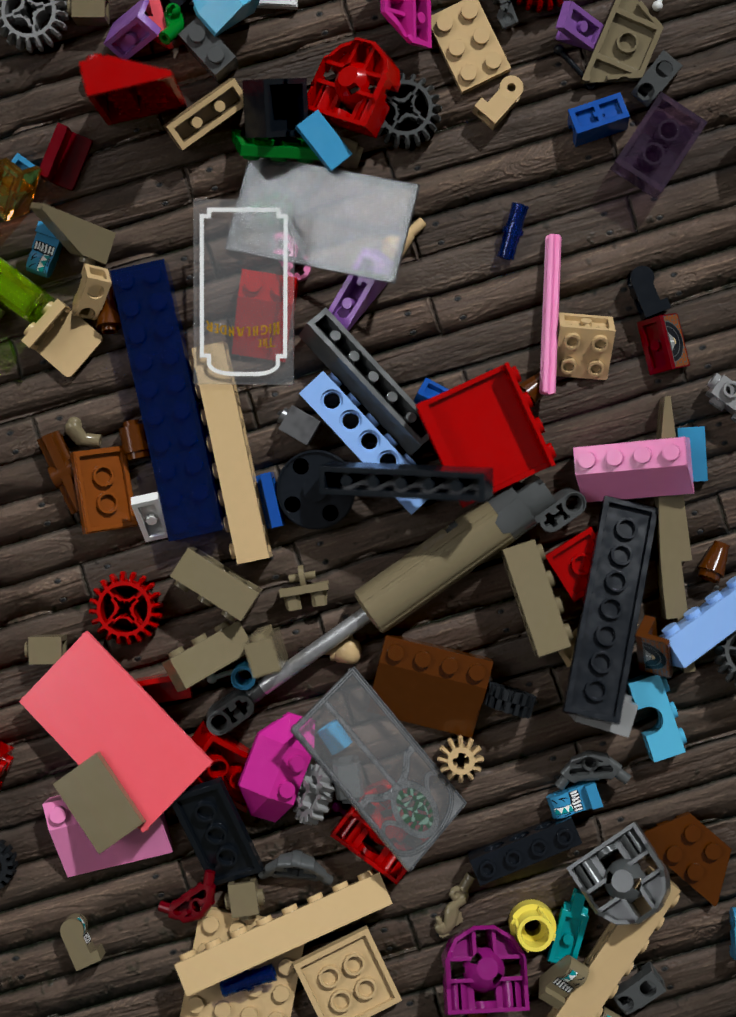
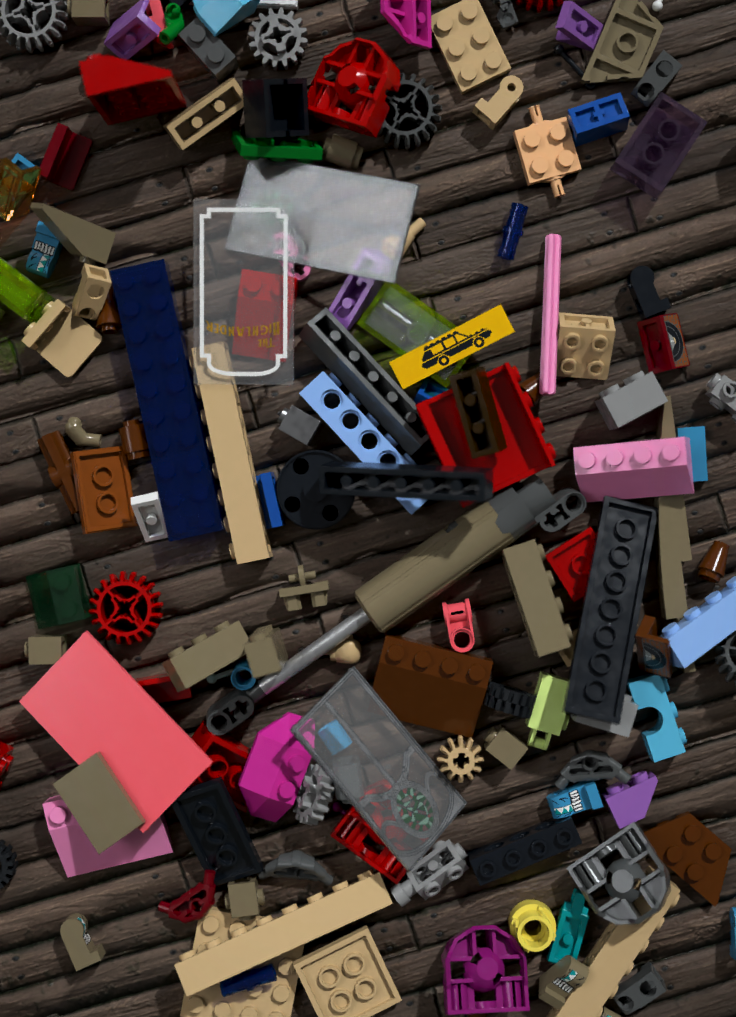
(58, 596): none -> clear green slope
(215, 584): dark tan brick -> none
(266, 42): none -> light grey gear
(323, 141): dark azure tile -> none
(407, 323): none -> clear brick
(432, 872): none -> light grey brick
(452, 346): none -> yellow sticker
(452, 915): dark tan animal -> none
(459, 623): none -> coral piece
(478, 412): none -> dark brown brick
(504, 746): none -> dark tan brick
(546, 151): none -> light nougat plate
(547, 710): none -> yellowish green brick
(630, 800): none -> medium lavender slope
(631, 401): none -> light grey brick

